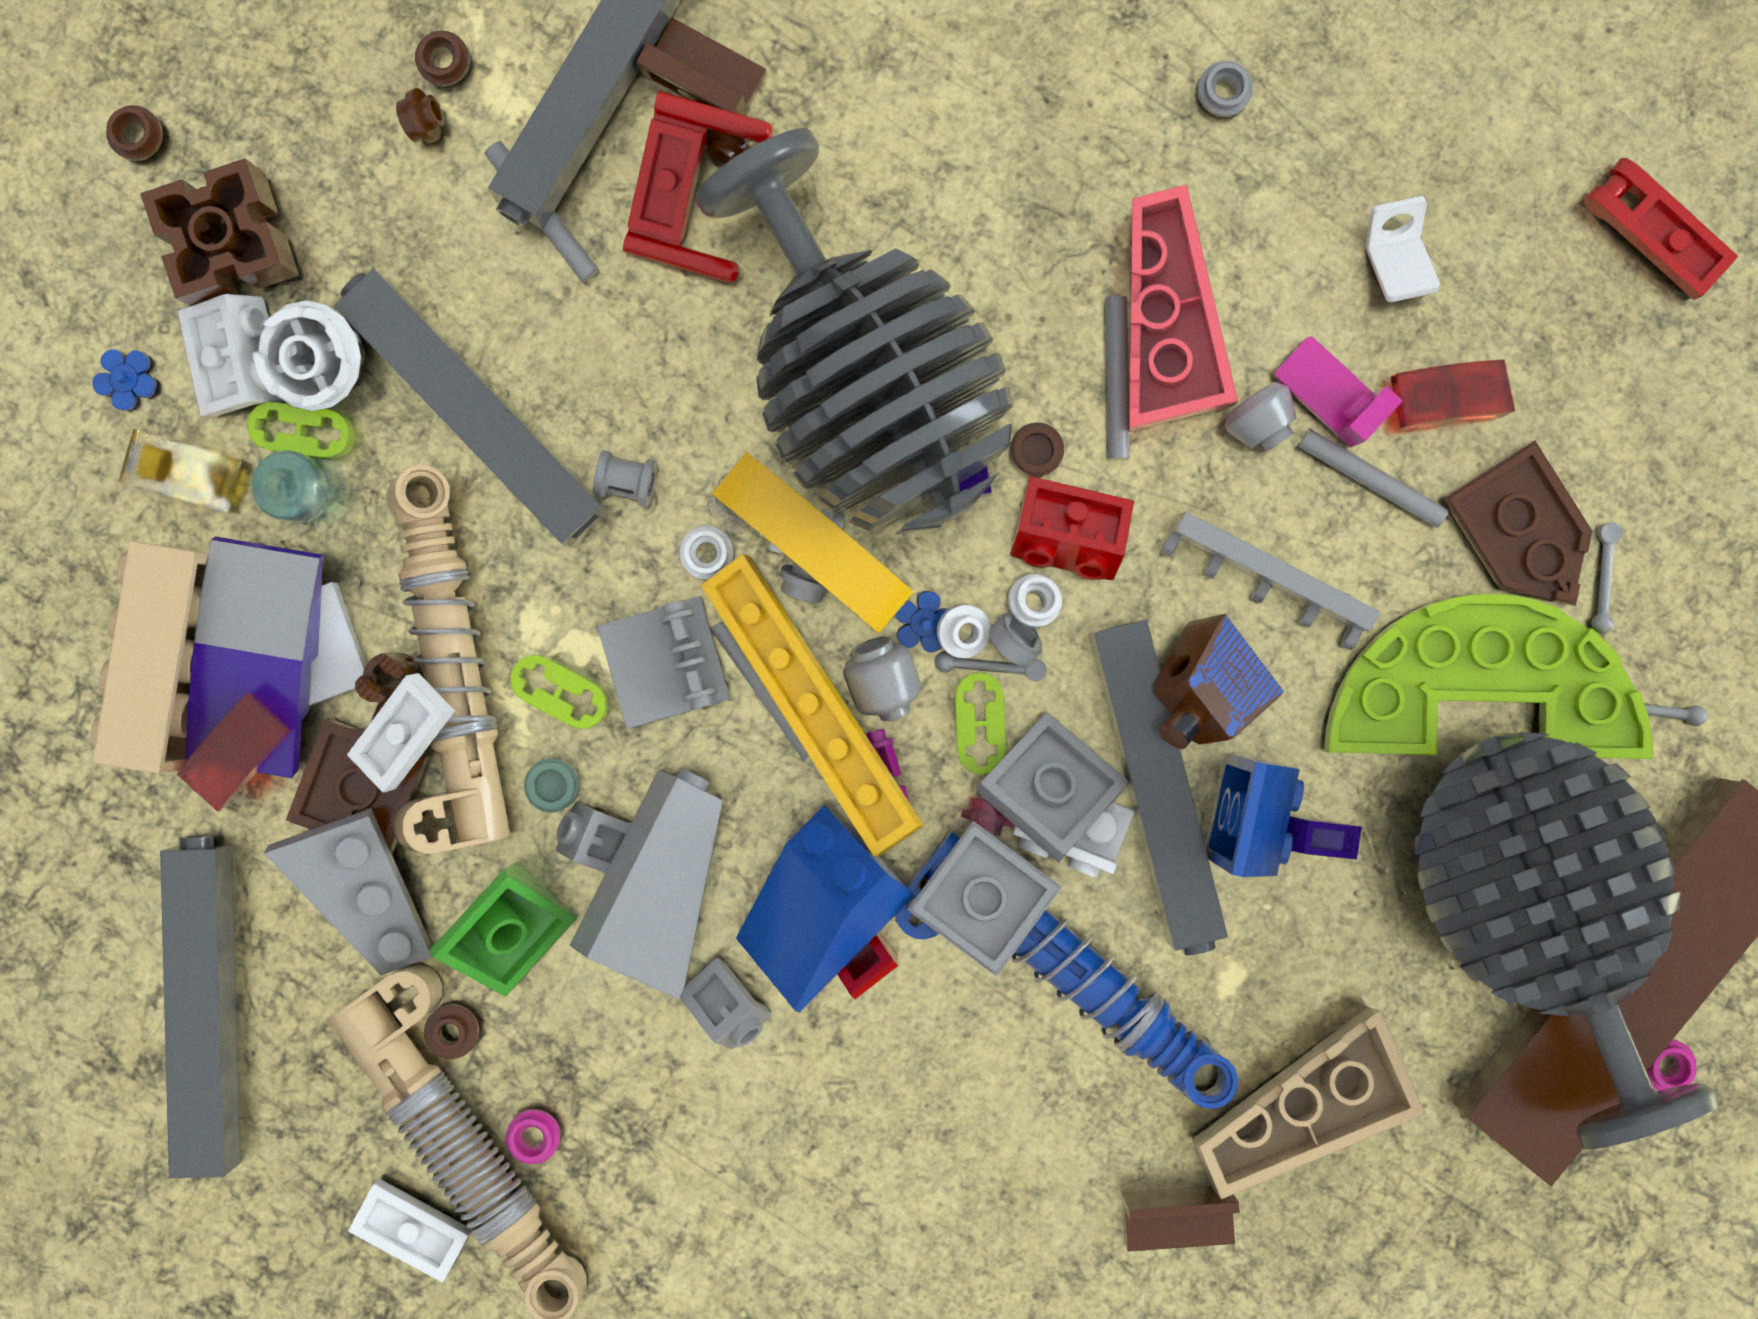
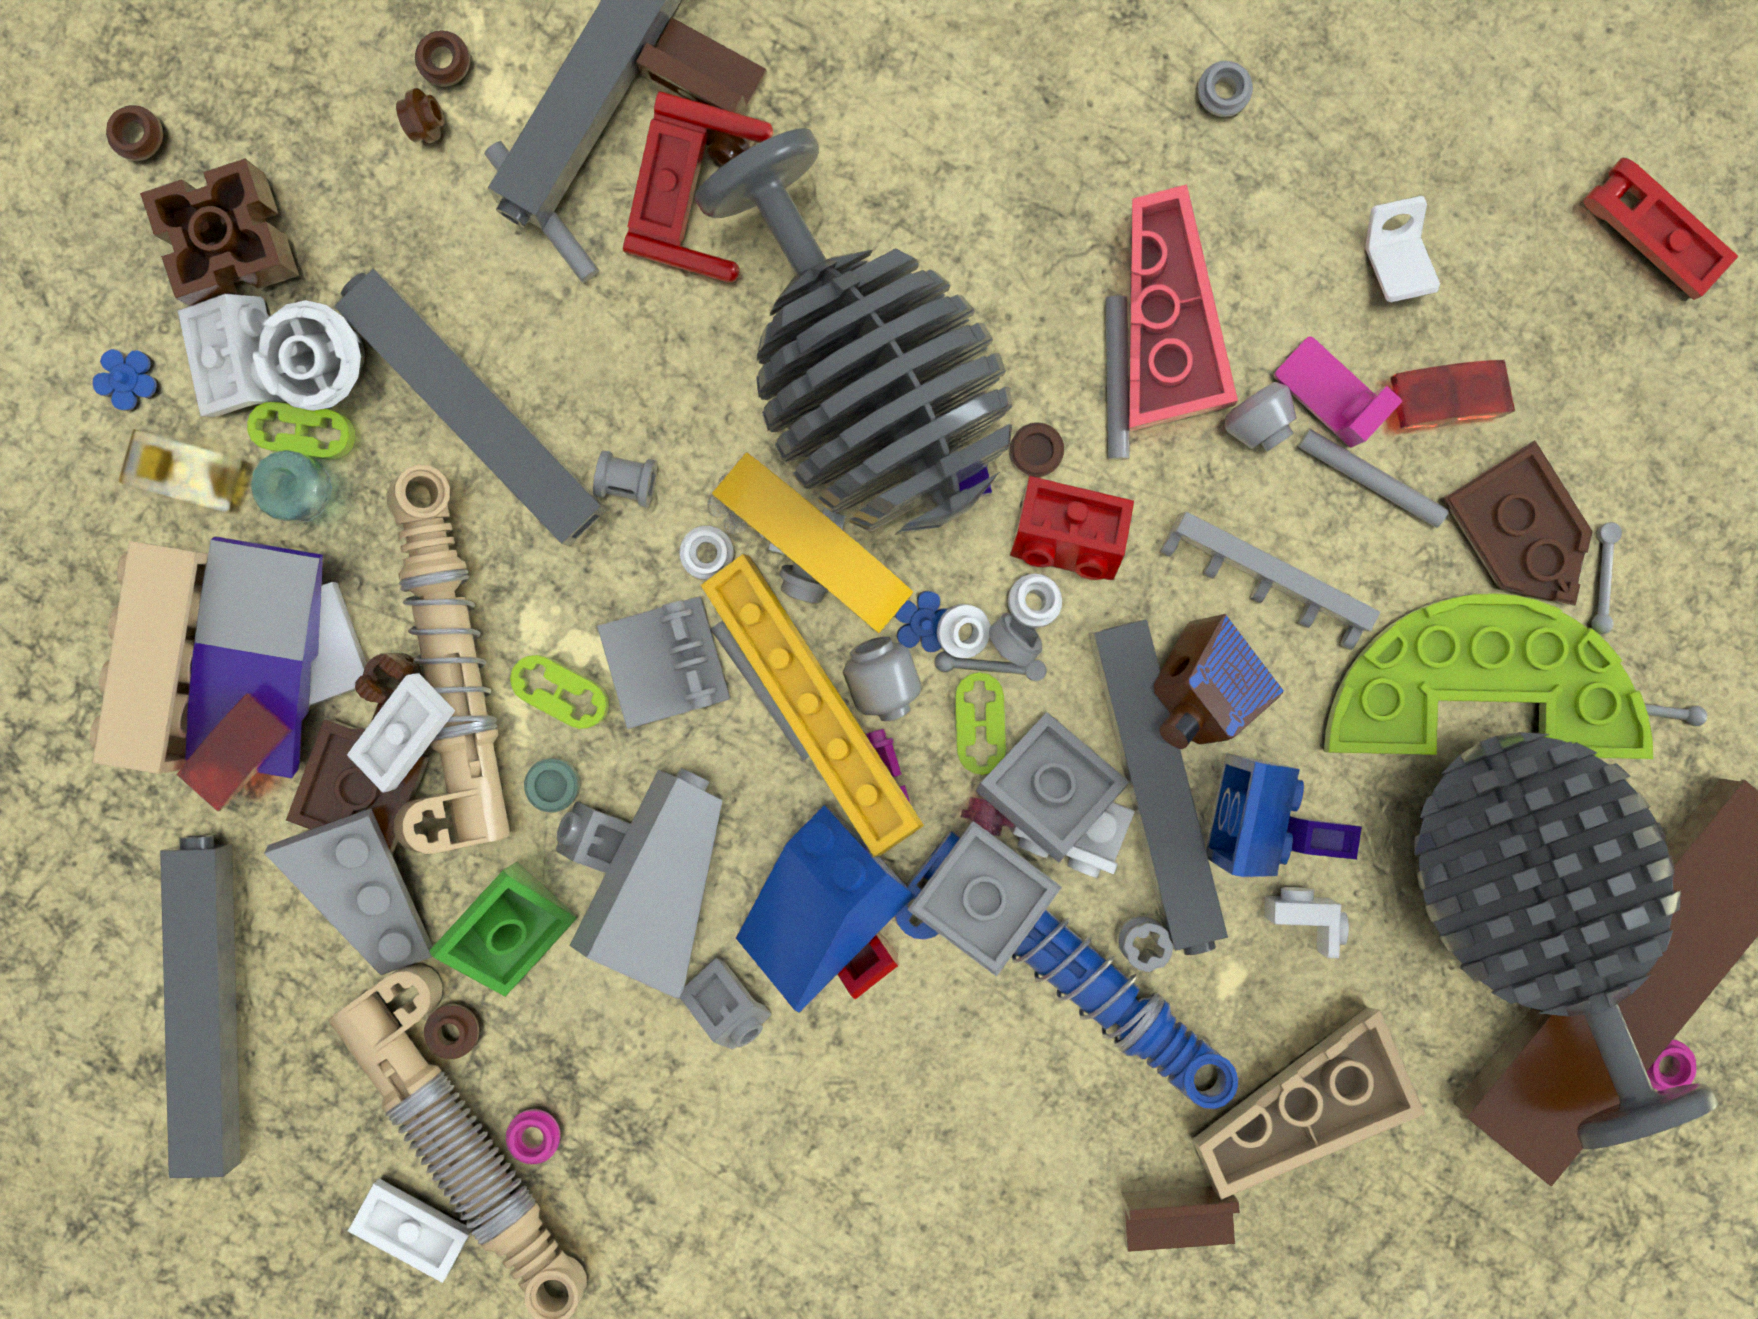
(1149, 959): none -> light grey bush
(1300, 907): none -> white bracket

